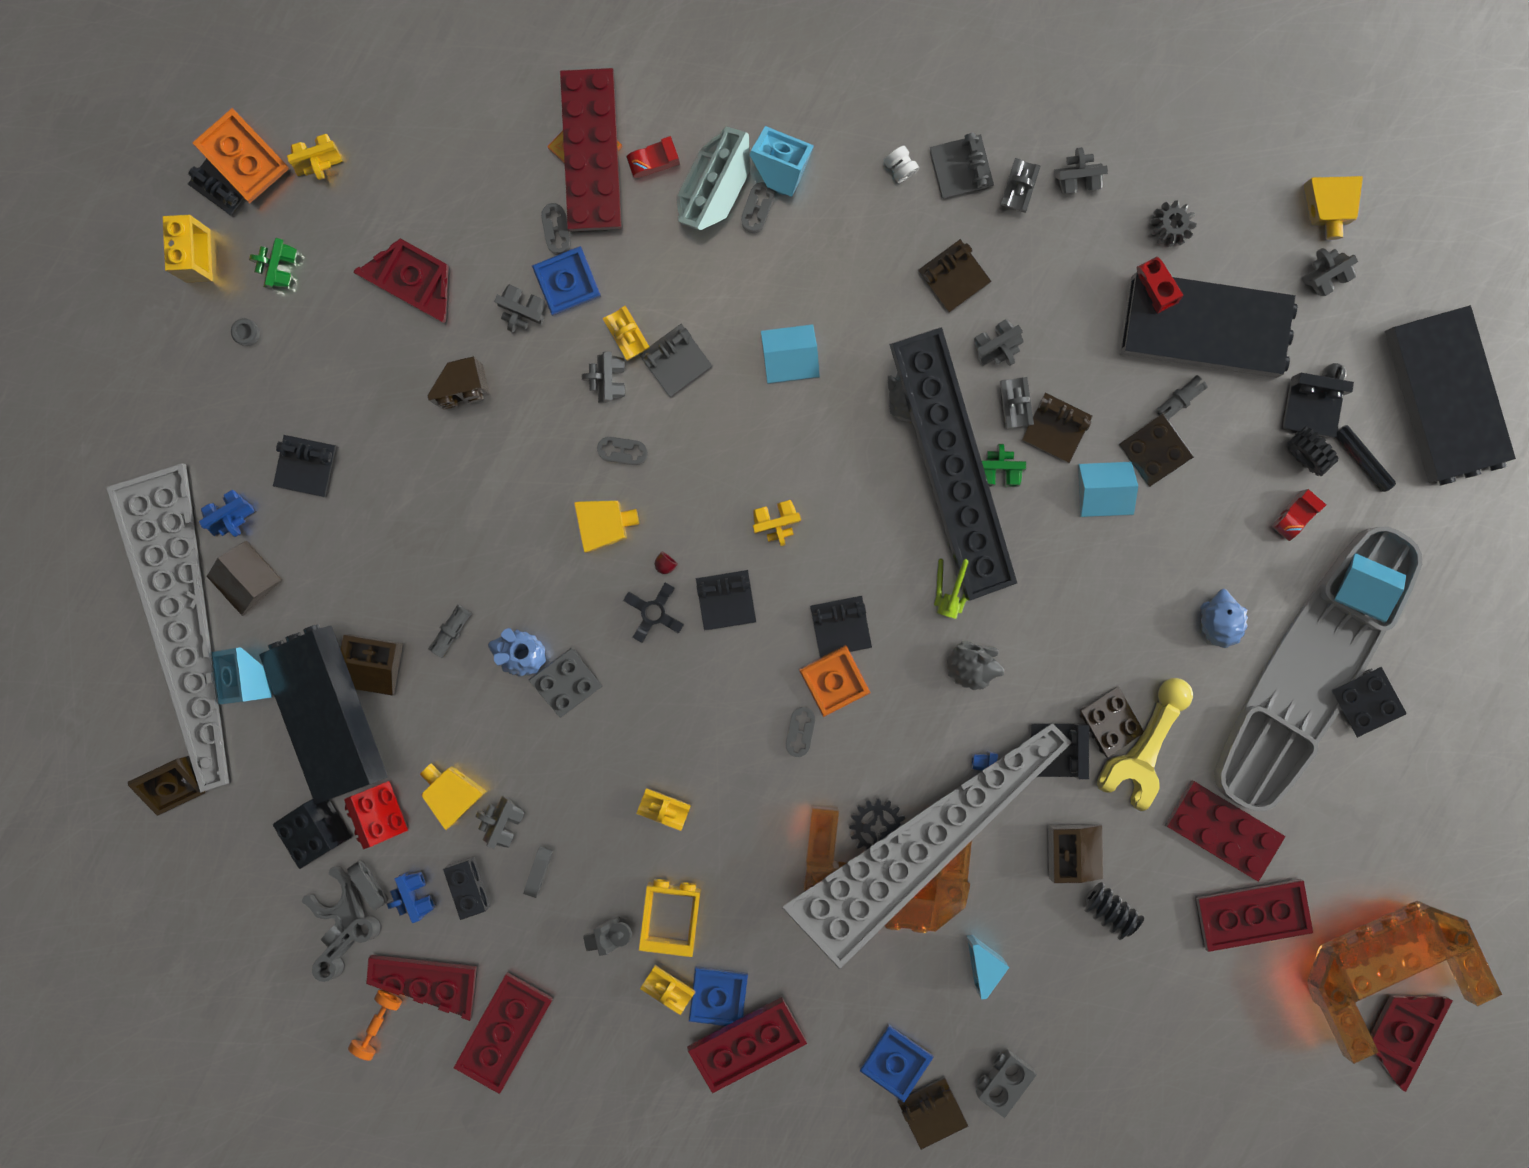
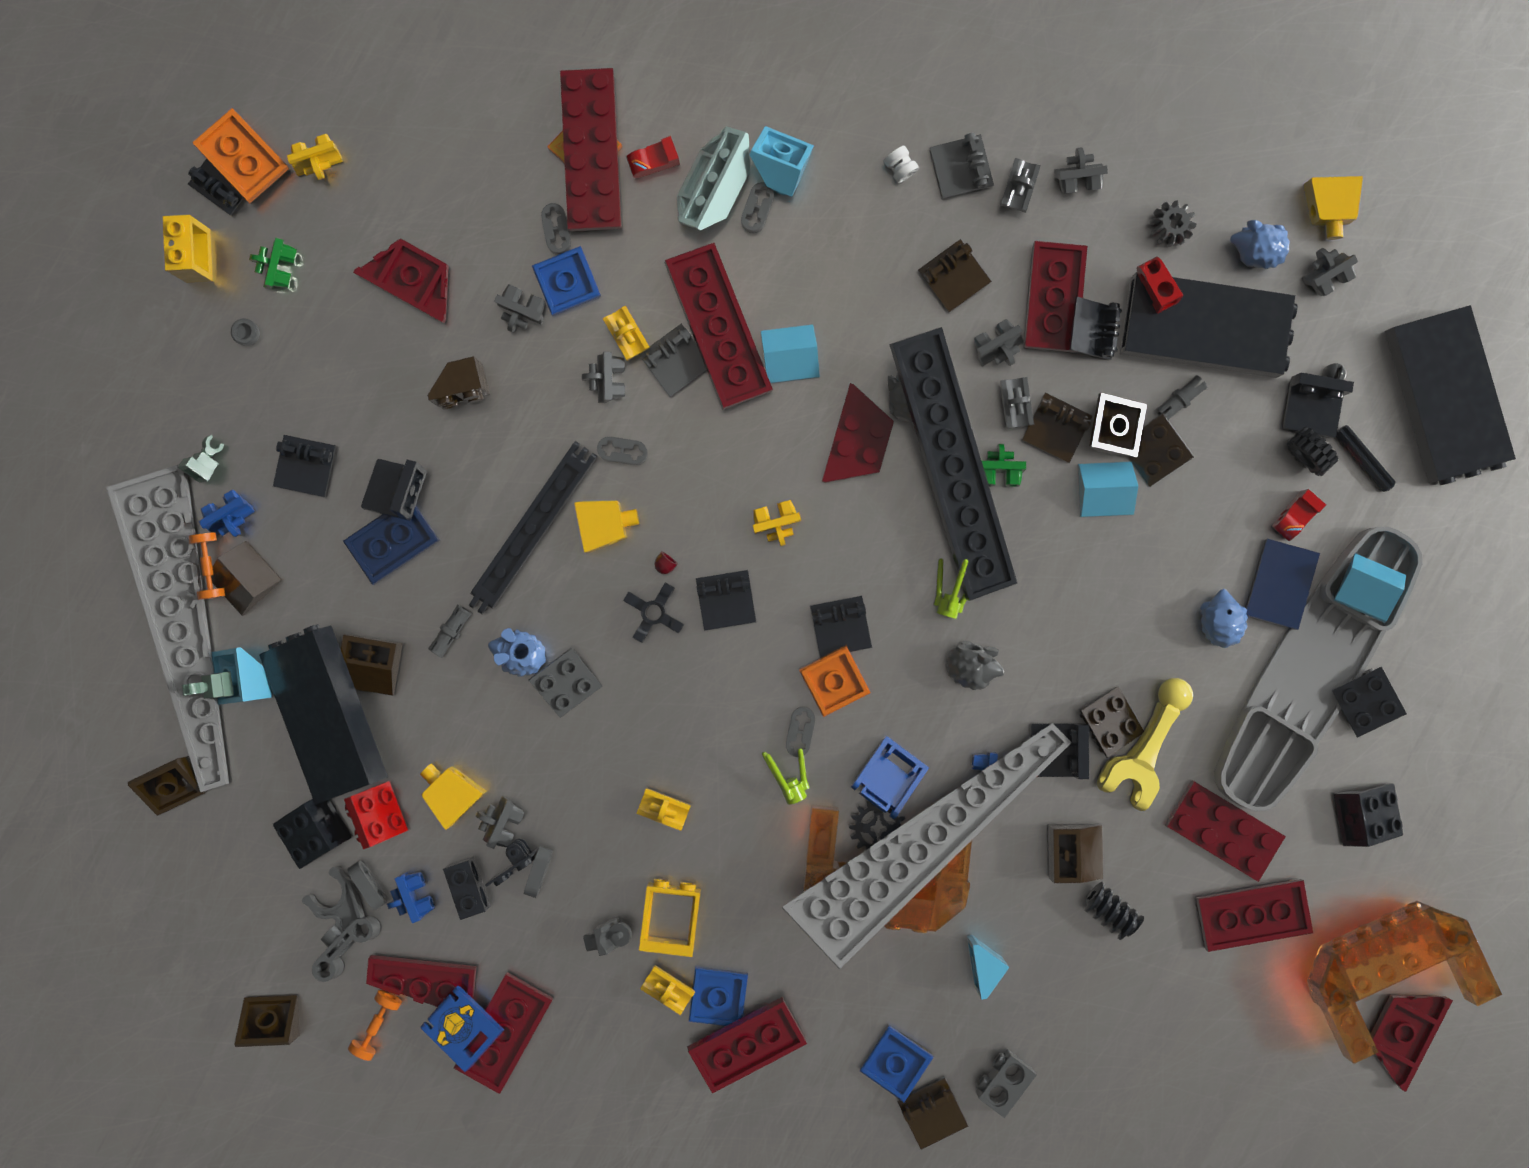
(201, 464): none -> piece
(206, 565): none -> orange wheel
(212, 686): none -> sand green piece
(268, 1021): none -> dark brown slope
(389, 544): none -> dark blue tile
(394, 488): none -> black bracket
(458, 1024): none -> blue container
(520, 857): none -> black hinge
(531, 528): none -> black hinge
(718, 325): none -> dark red plate
(791, 788): none -> lime plant
(859, 438): none -> dark red wing
(885, 782): none -> container
(1054, 283): none -> dark red plate
(1095, 328): none -> black hinge
(1117, 426): none -> dark brown slope
(1262, 244): none -> medium blue animal
(1282, 584): none -> dark blue tile
(1368, 816): none -> black bracket

